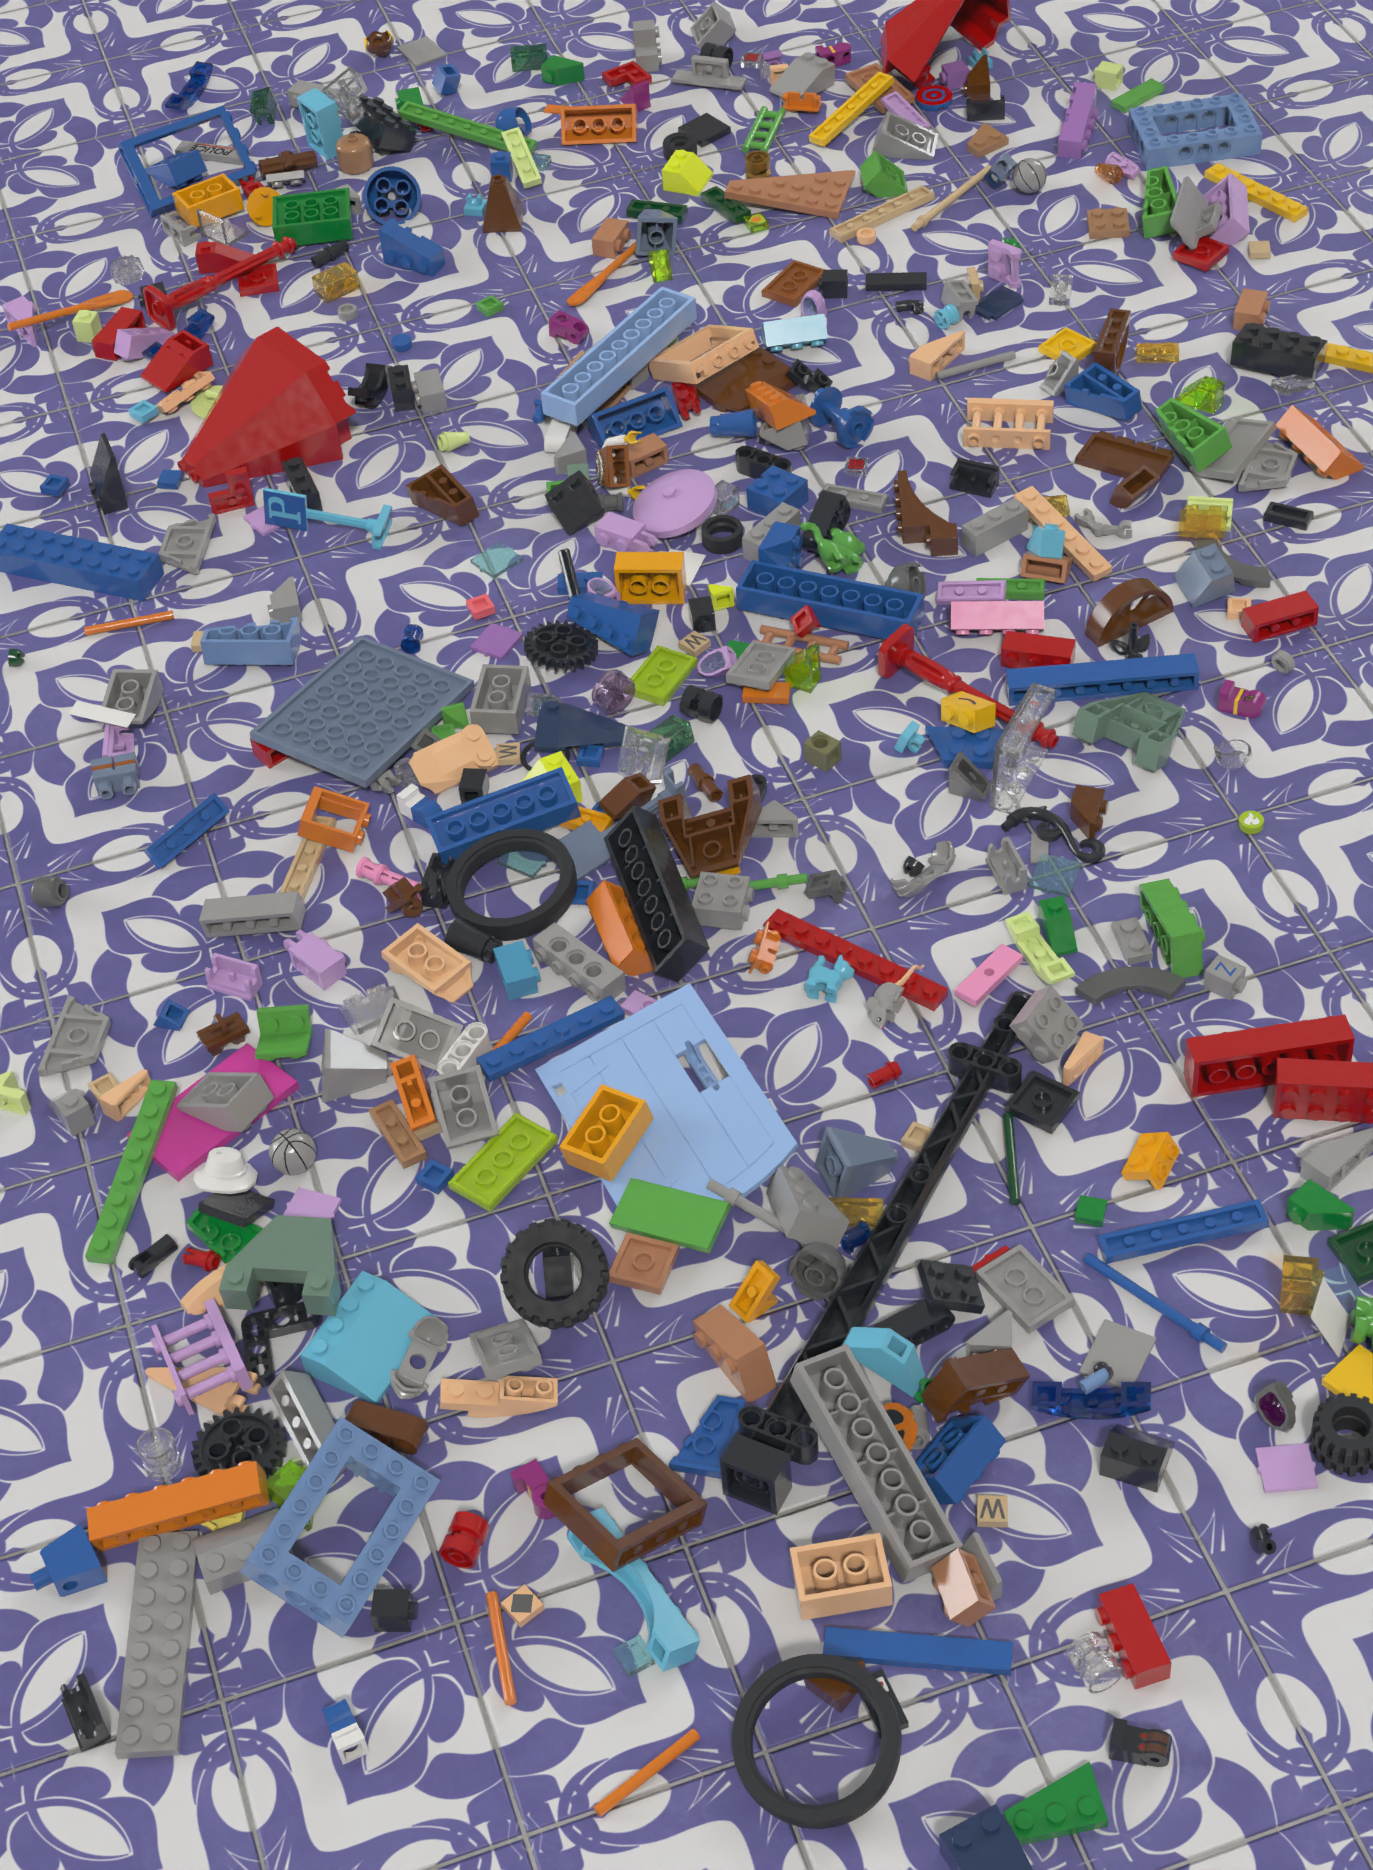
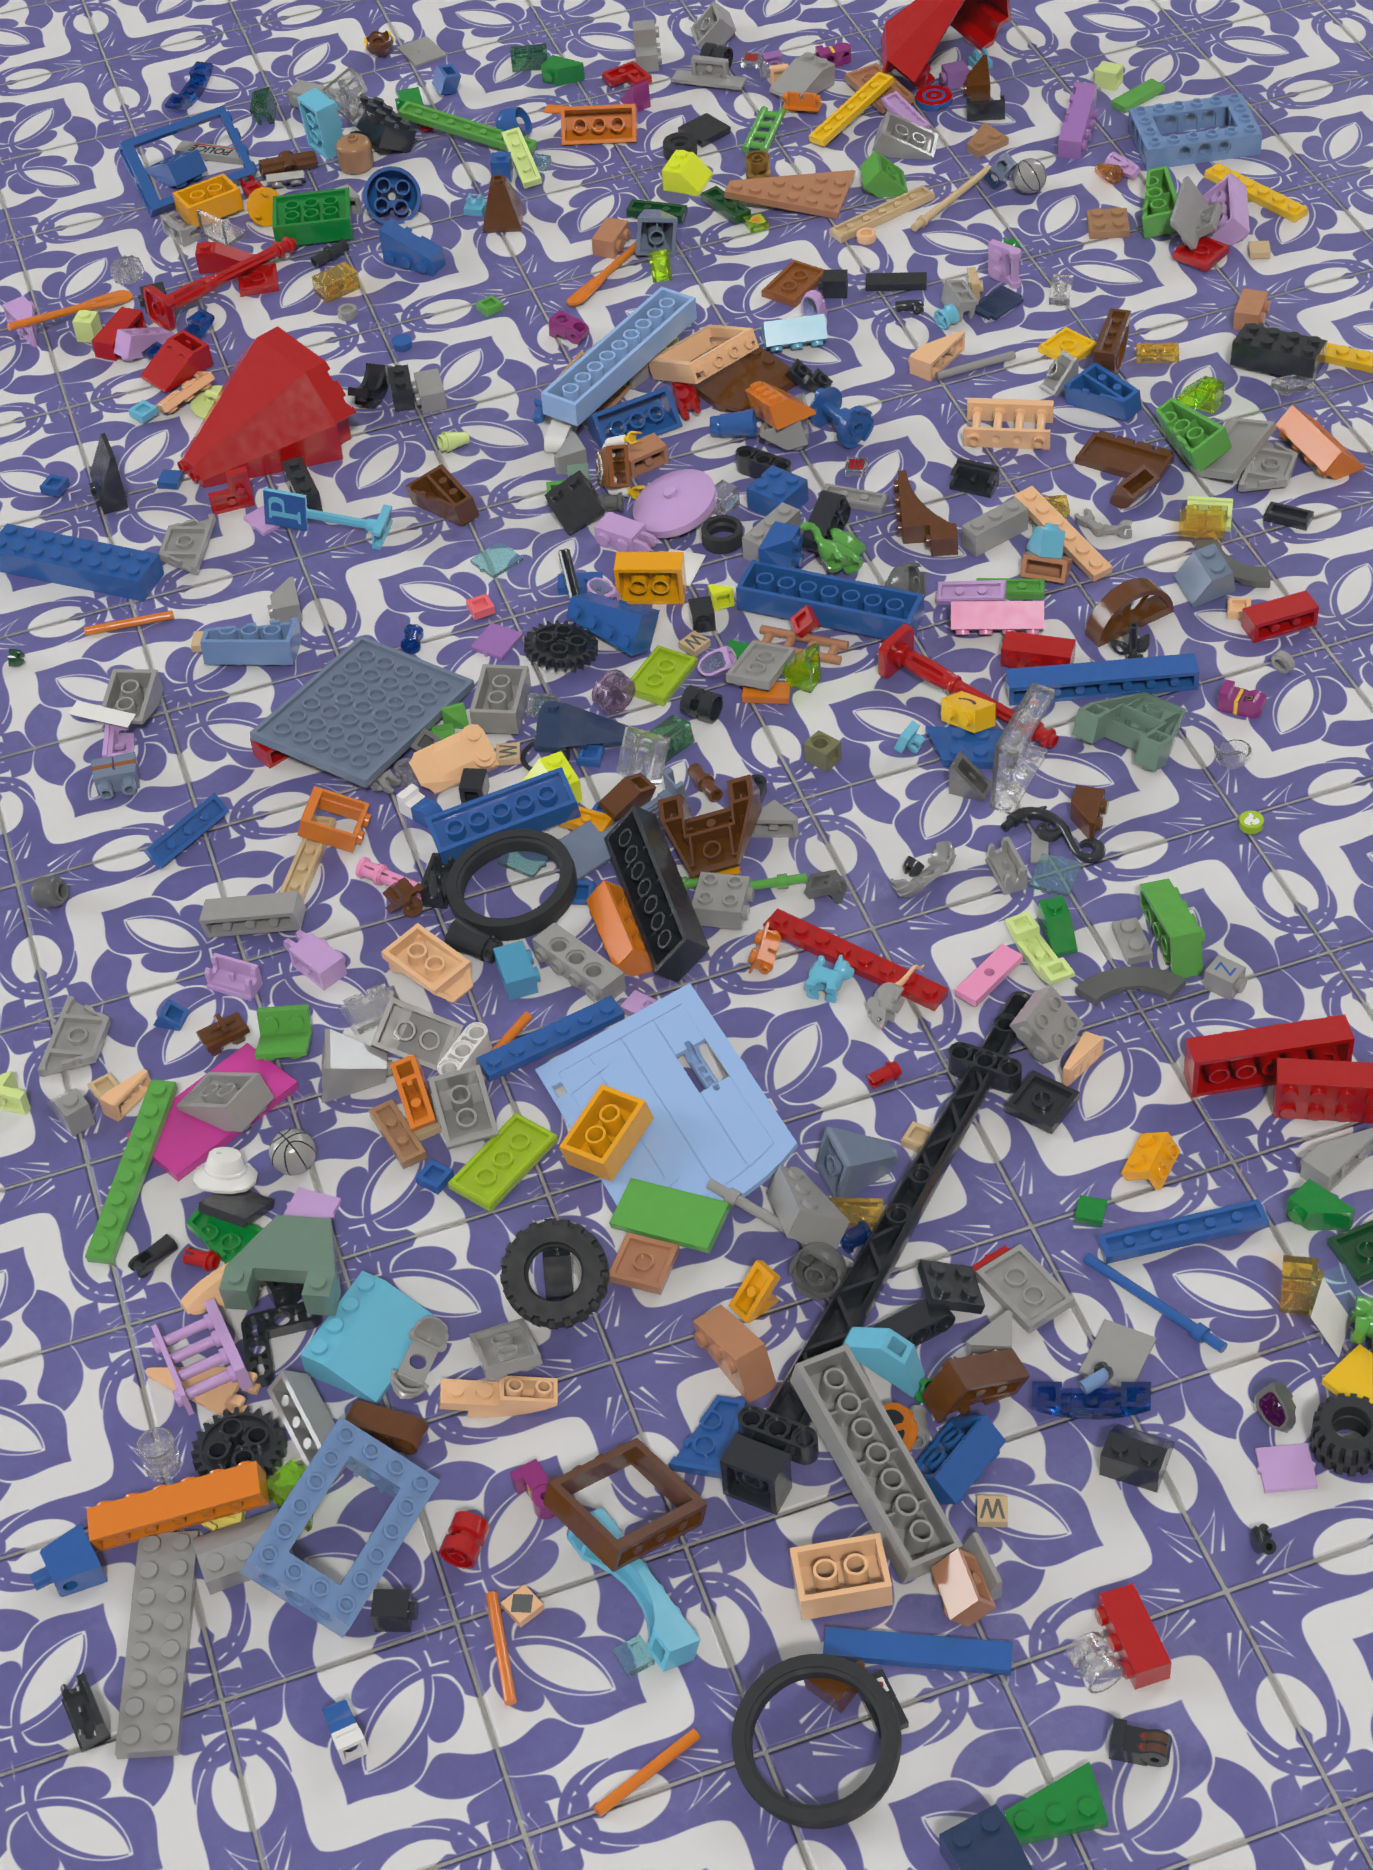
(1011, 1159): dark green bar -> none

